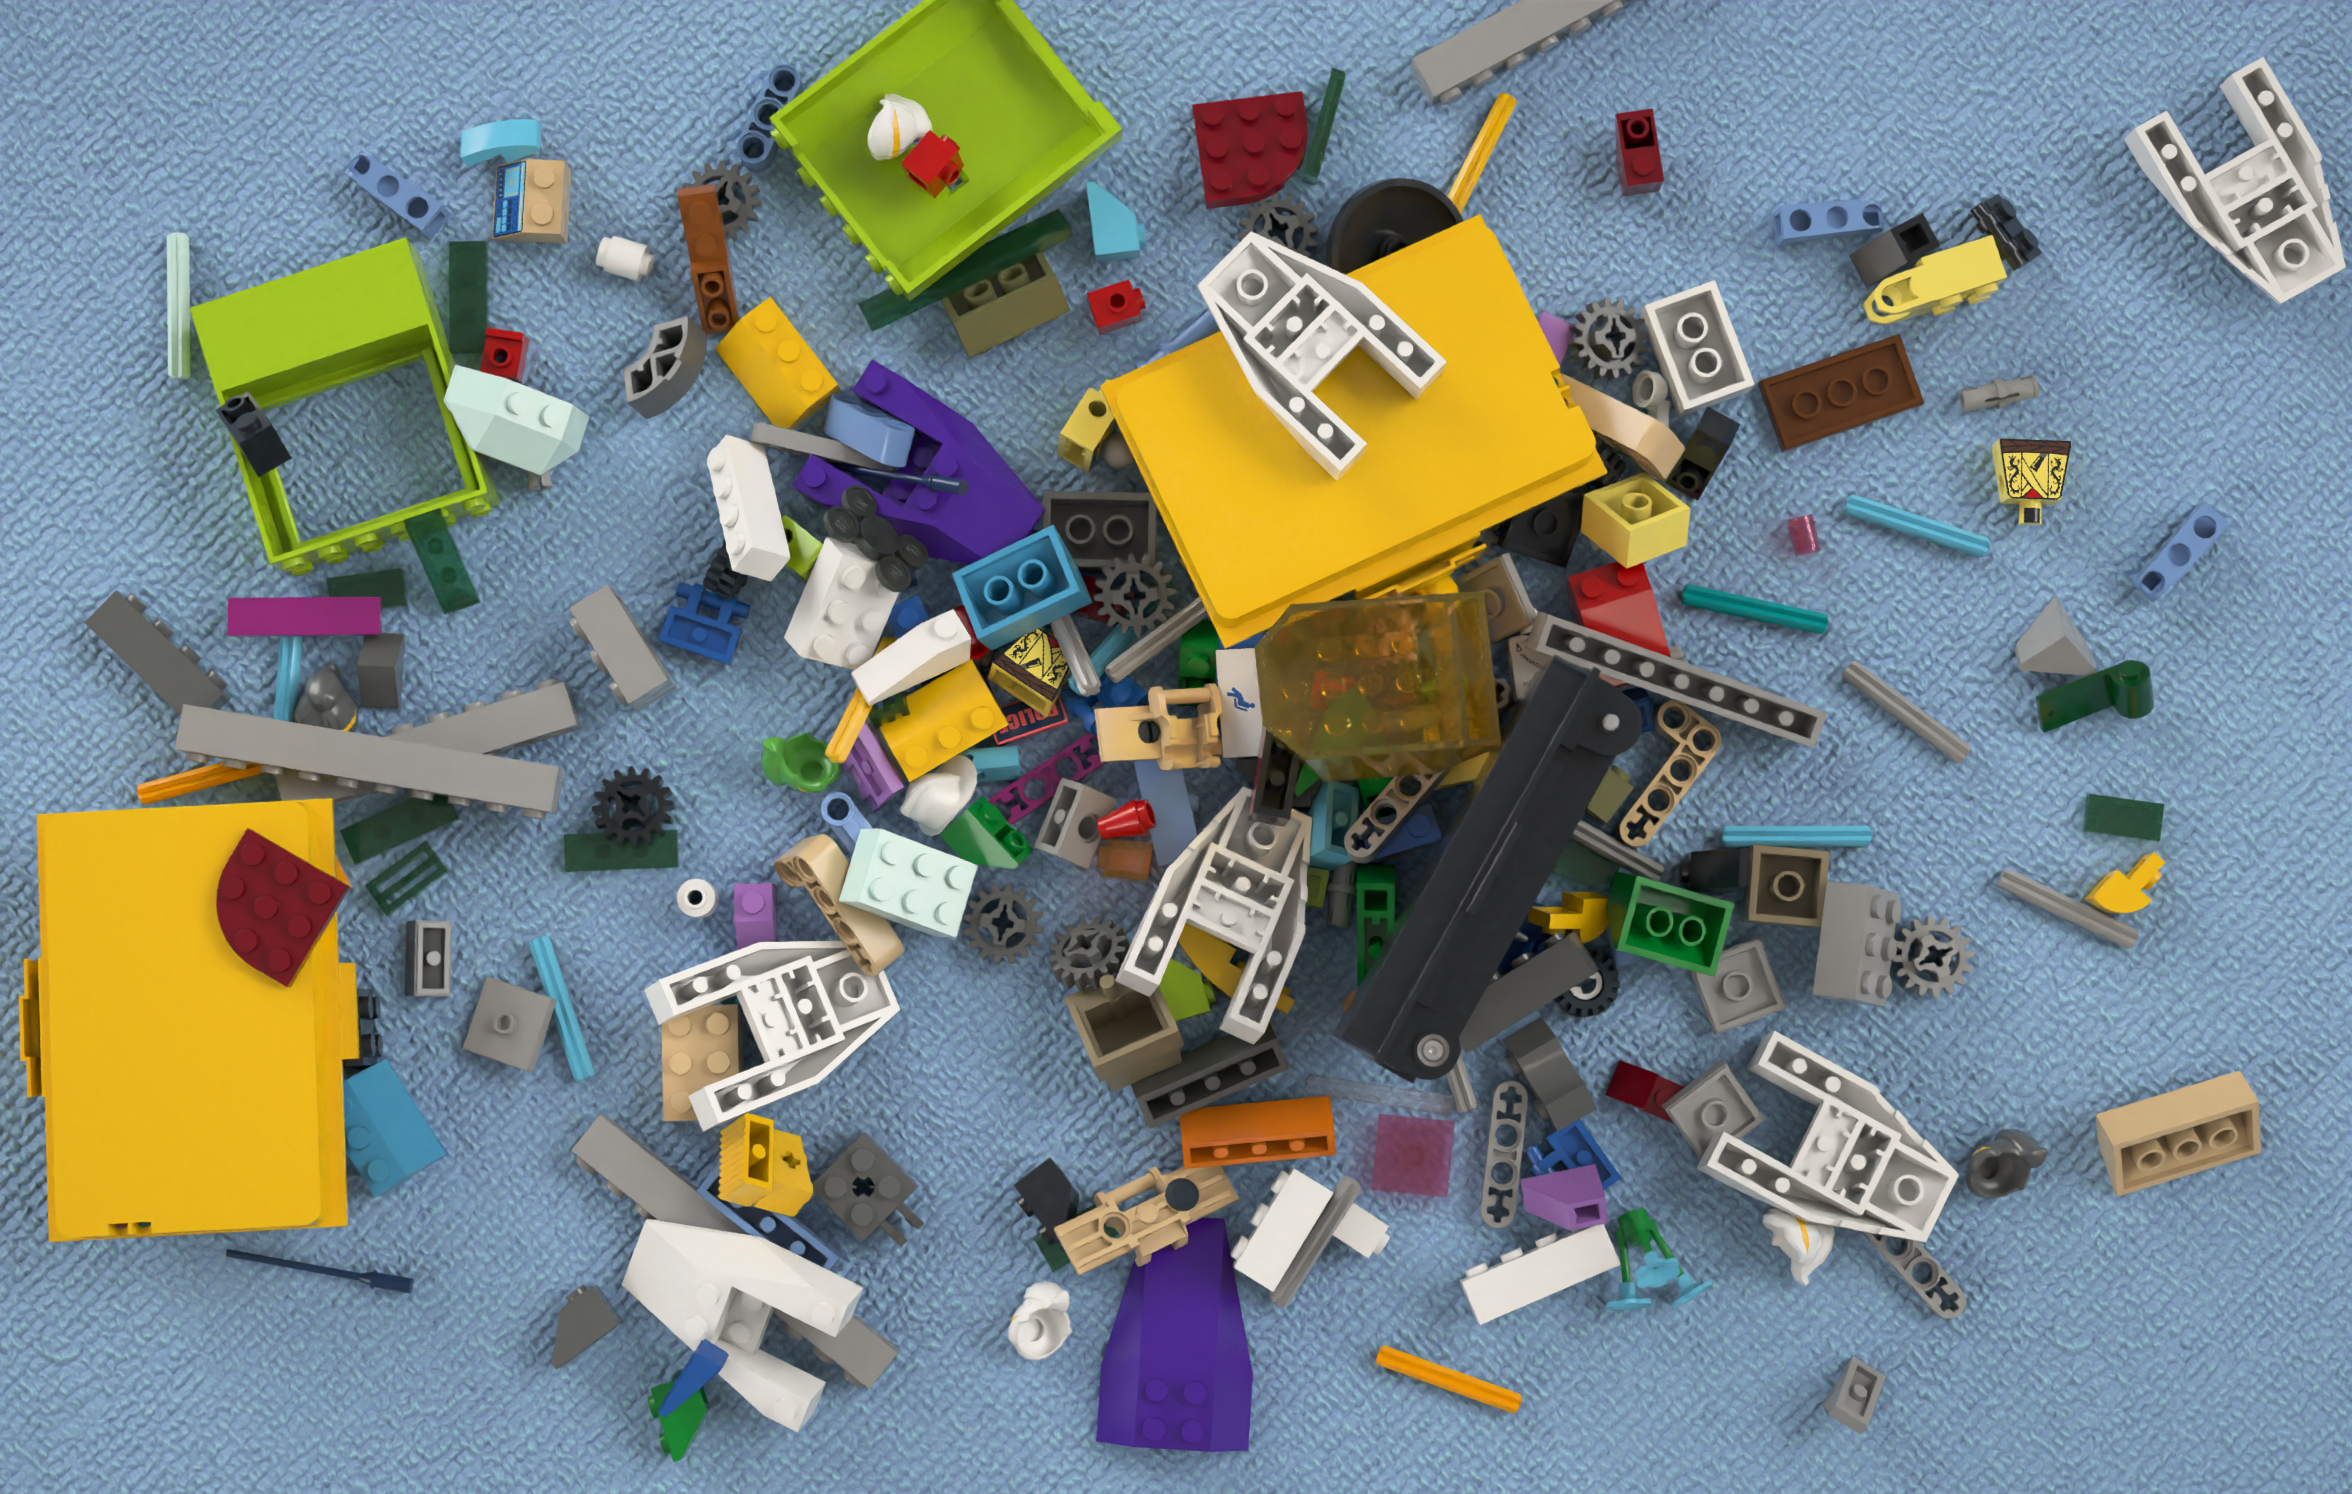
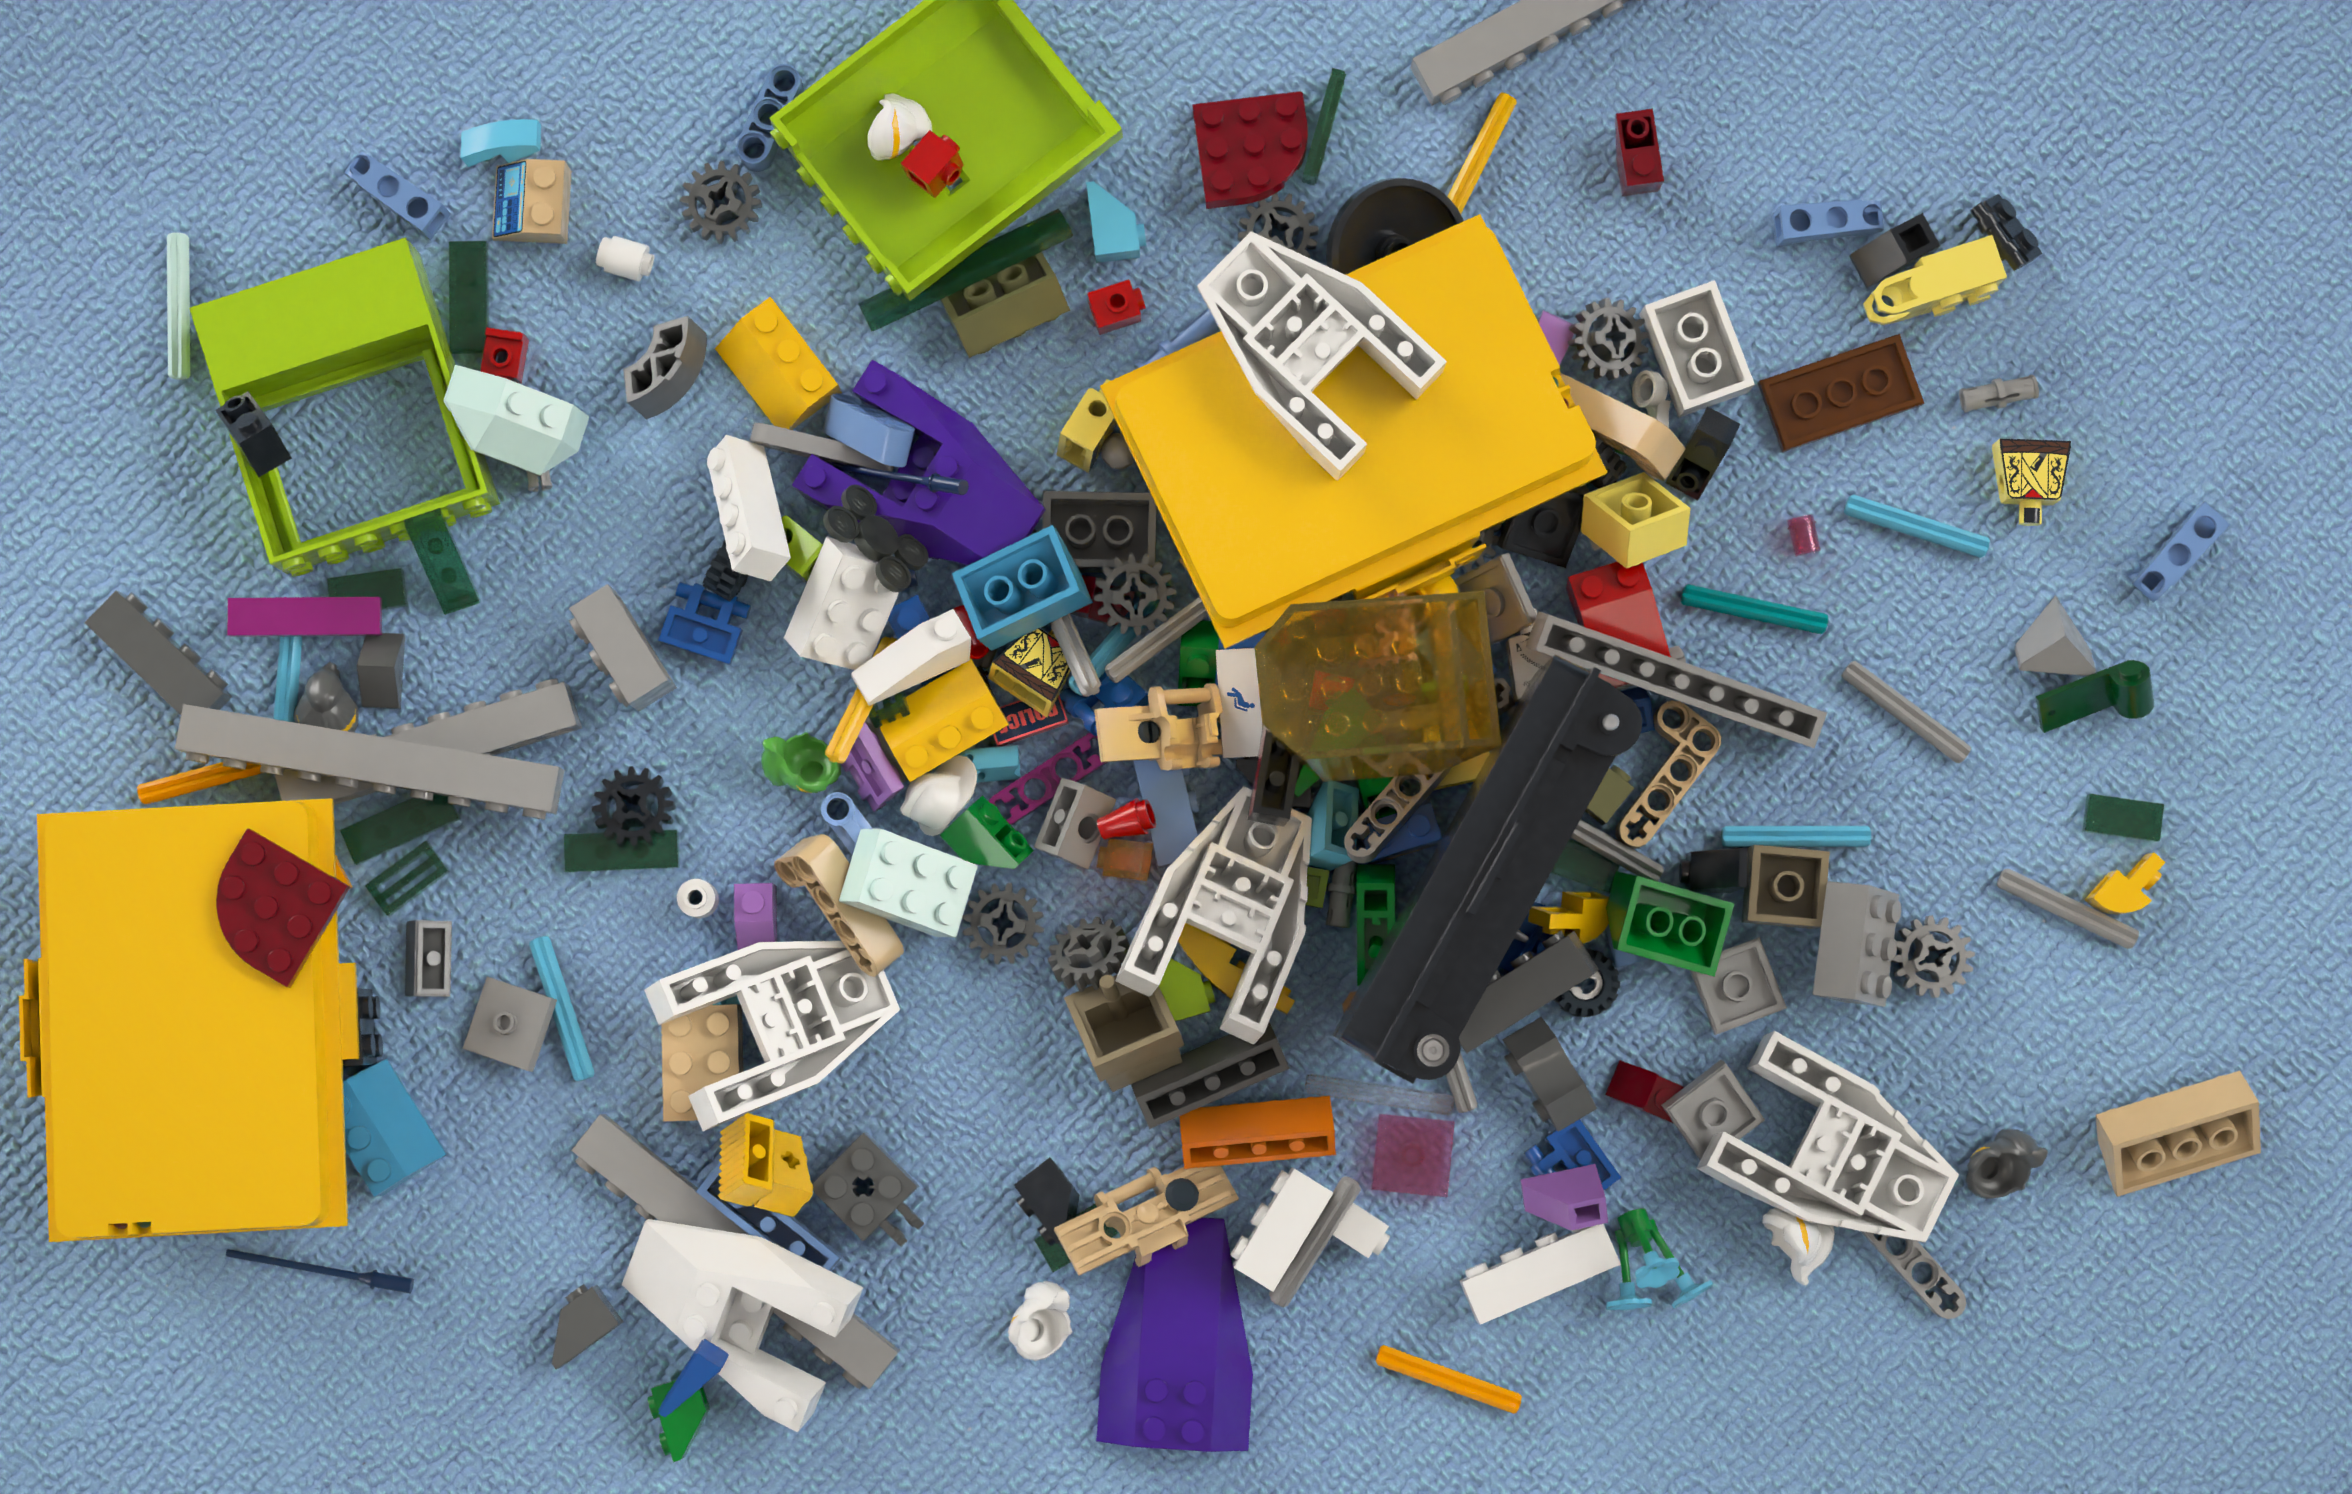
(709, 258): dark orange slope -> none
(1510, 1154): light grey beam -> none
(1855, 1395): light grey slope -> none
(2262, 207): white wedge -> none

